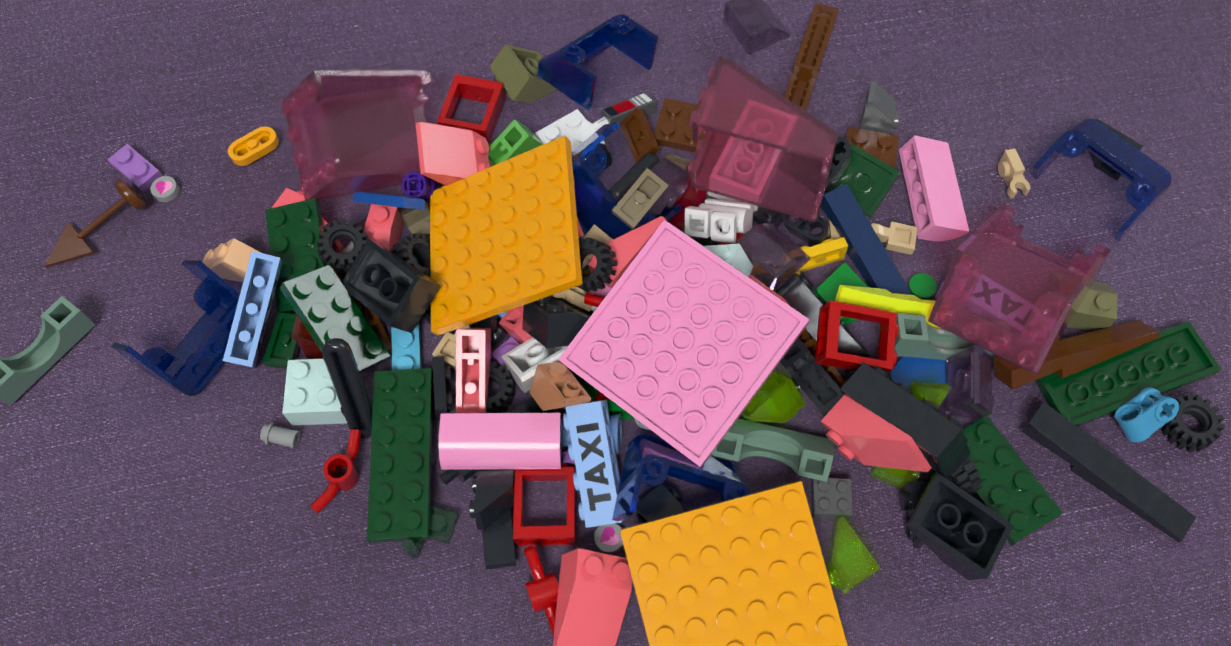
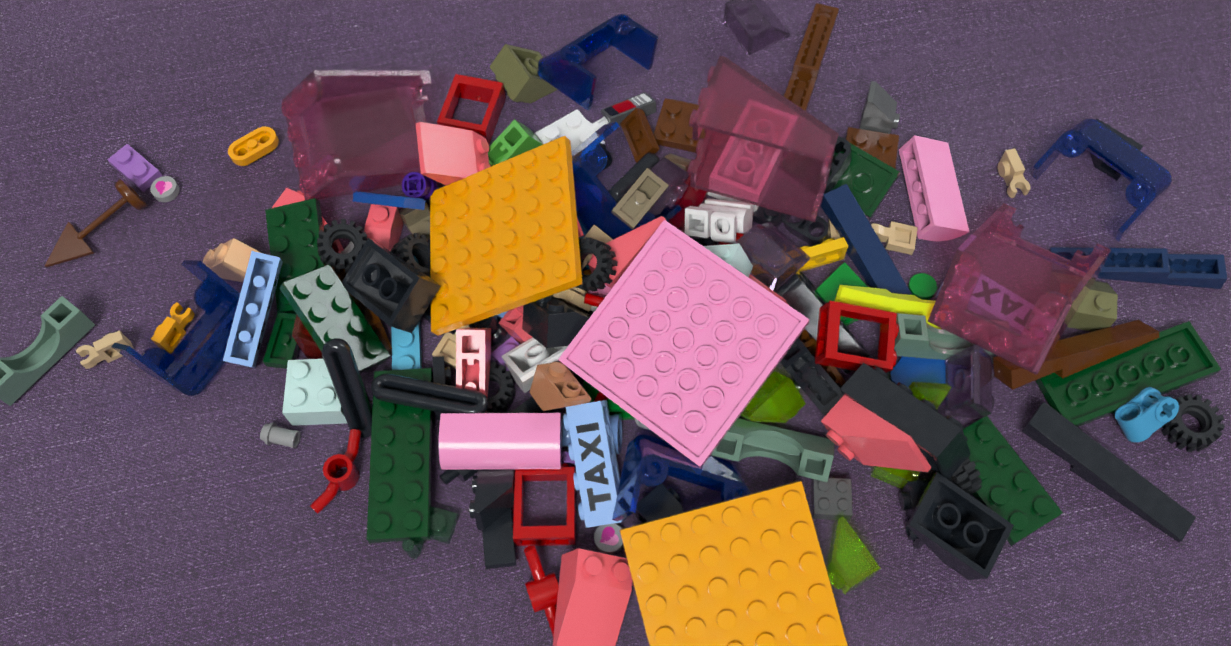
(102, 349): none -> tan plate
(172, 329): none -> light orange plate
(428, 395): none -> black piece
(1158, 266): none -> dark blue slope

